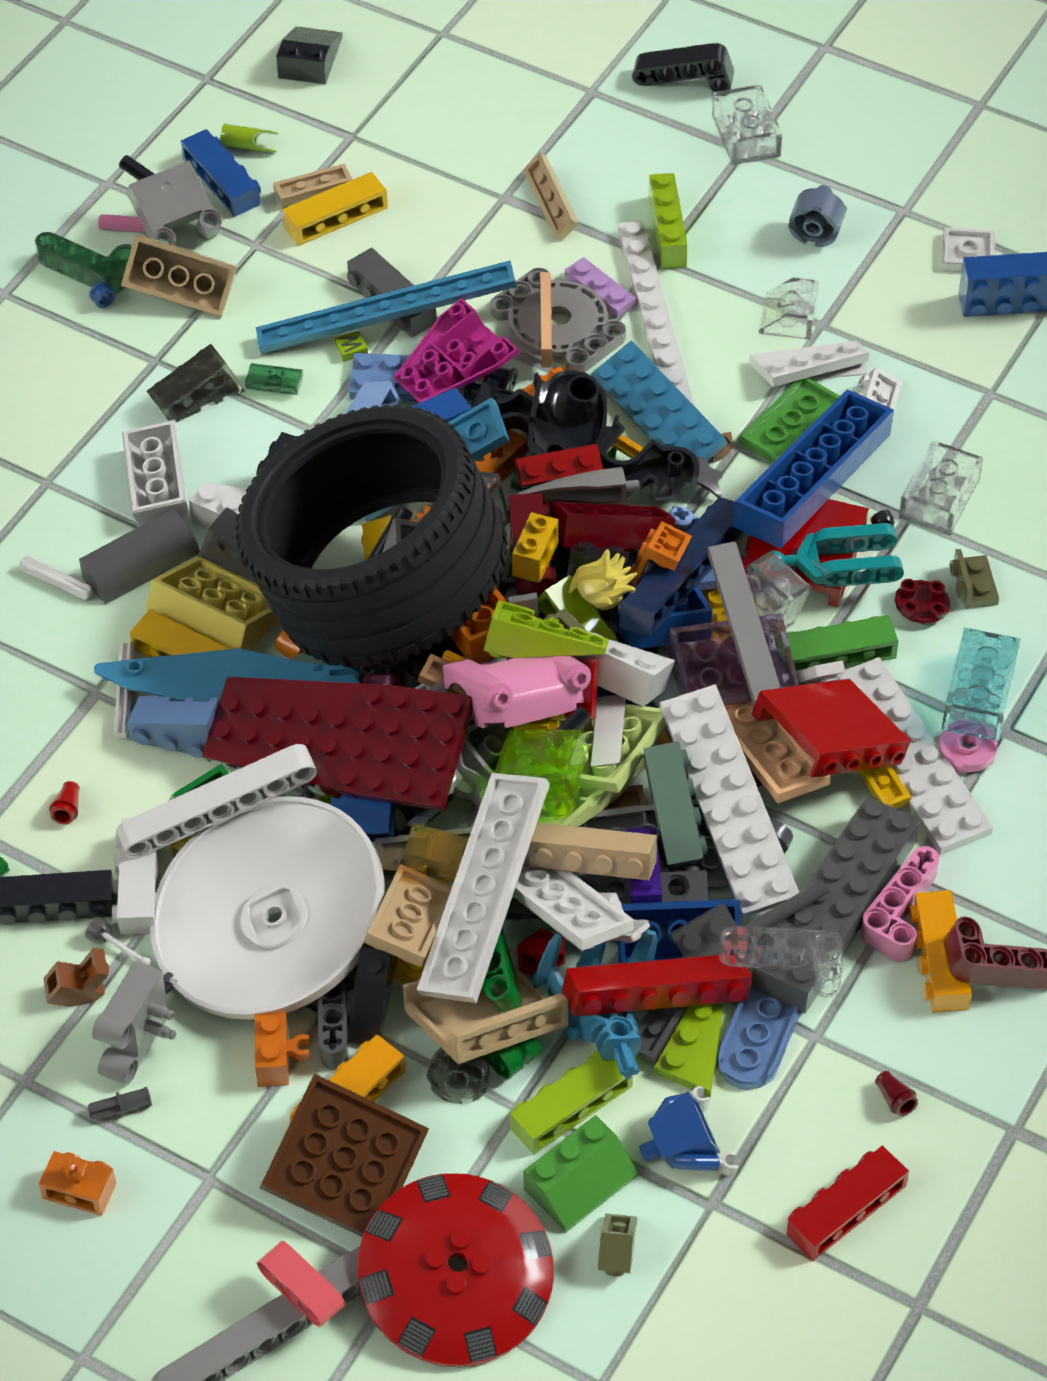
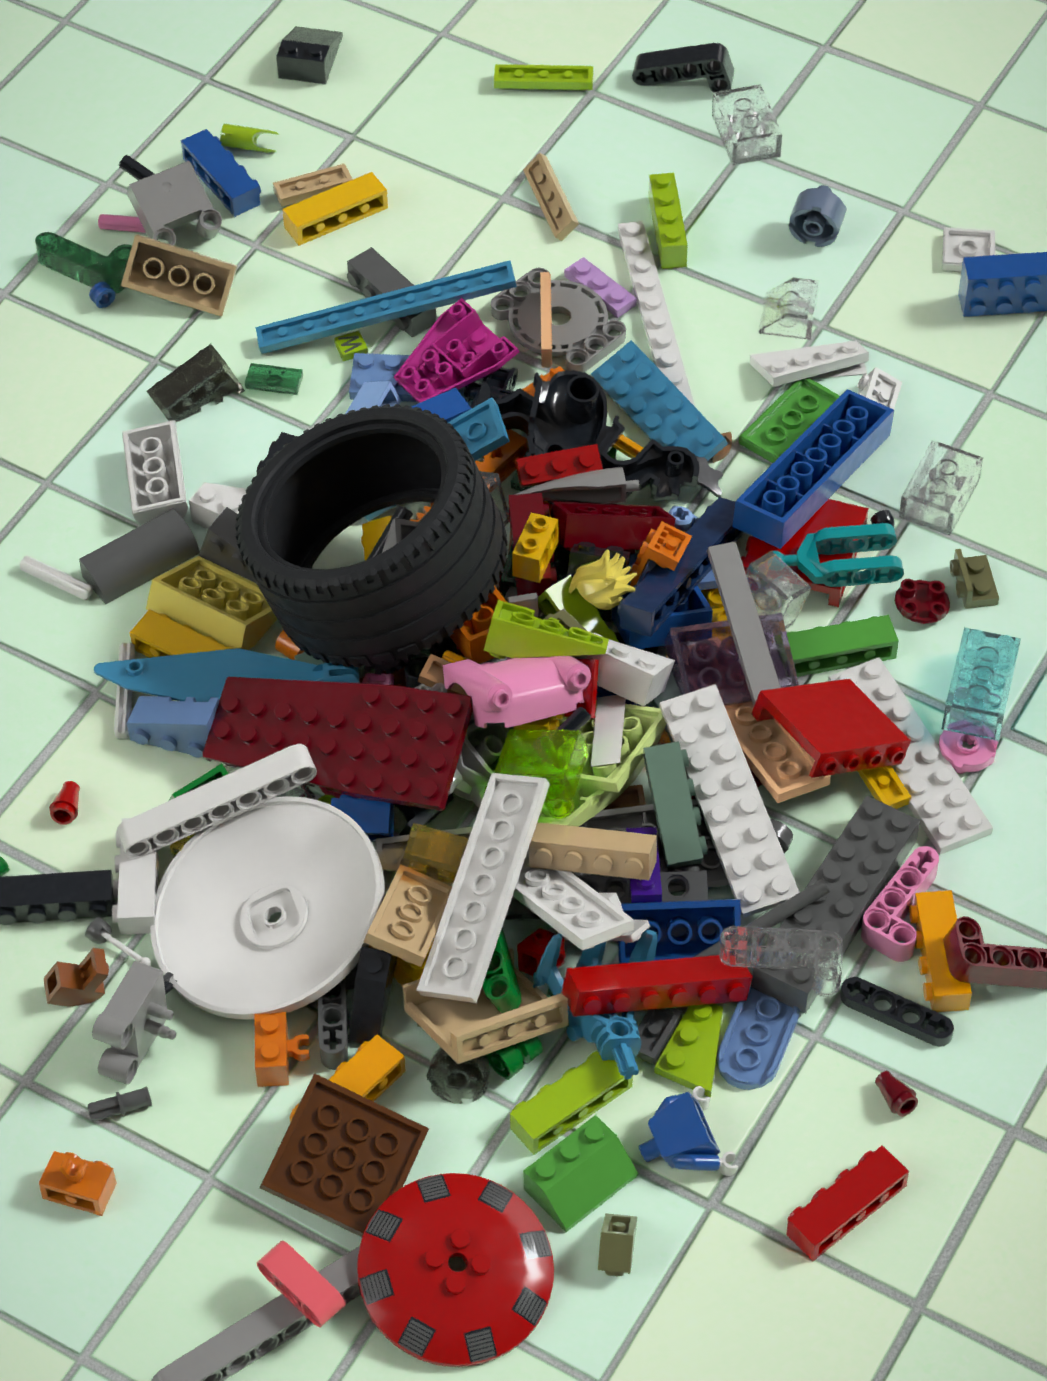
(543, 77): none -> lime plate
(702, 931): dark grey plate -> none
(820, 673): white wing -> none
(898, 1008): none -> black beam

